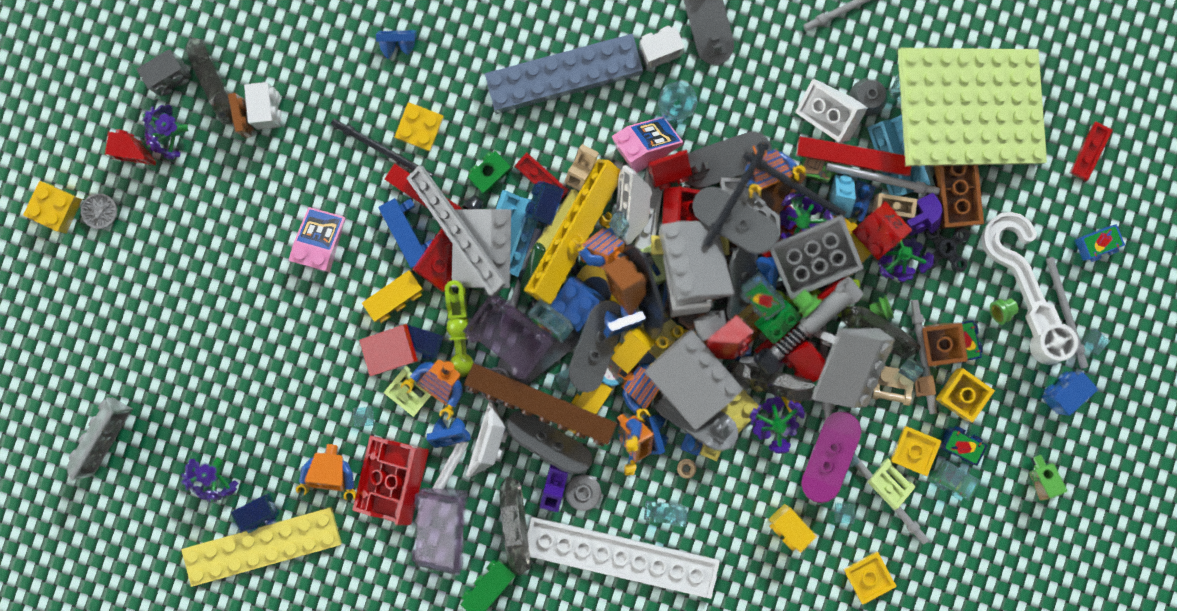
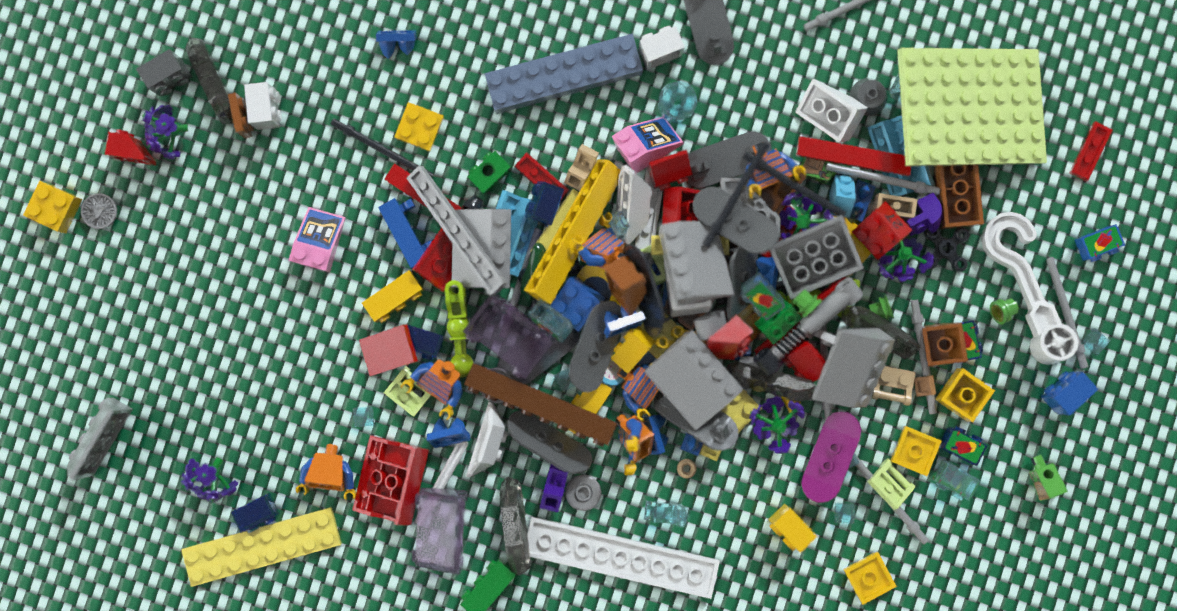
(911, 370): clear light blue tile -> none

